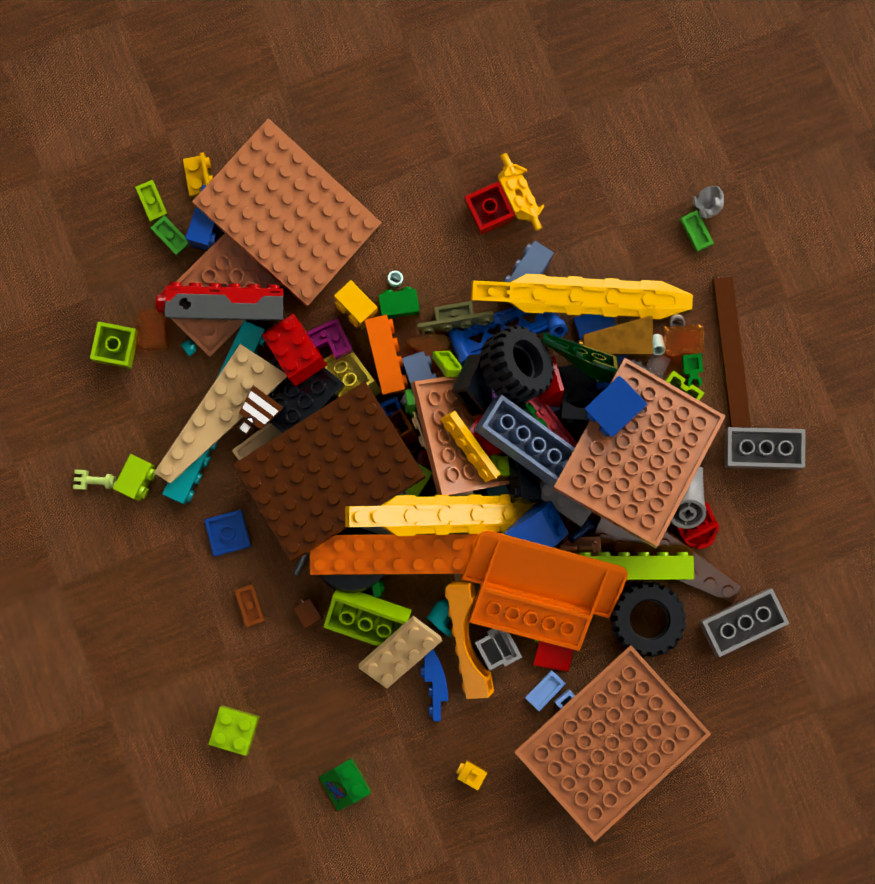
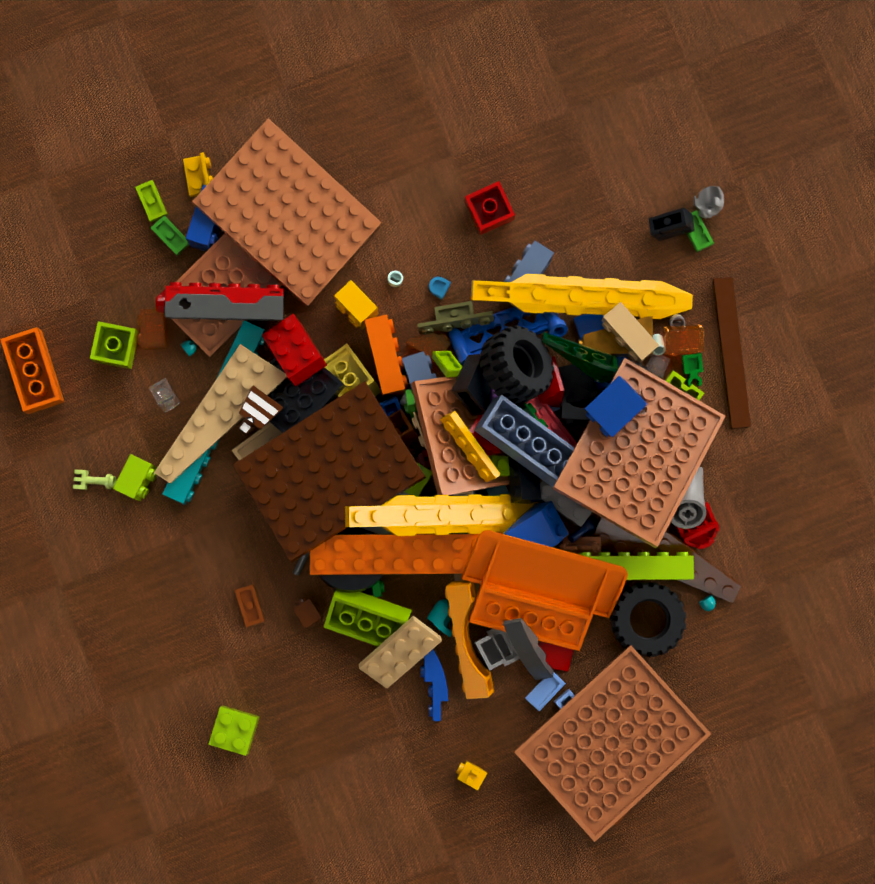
(32, 370): none -> orange brick
(164, 395): none -> clear bracket
(227, 533): blue tile -> none
(331, 334): magenta plate -> none
(345, 784): green slope -> none
(399, 303): green brick -> none
(438, 286): none -> dark azure tile
(518, 192): yellow plate -> none
(527, 648): none -> dark grey slope
(629, 333): none -> tan brick
(671, 224): none -> black brick
(708, 603): none -> teal hinge
(744, 622): light grey brick -> none
(764, 448): light grey brick -> none

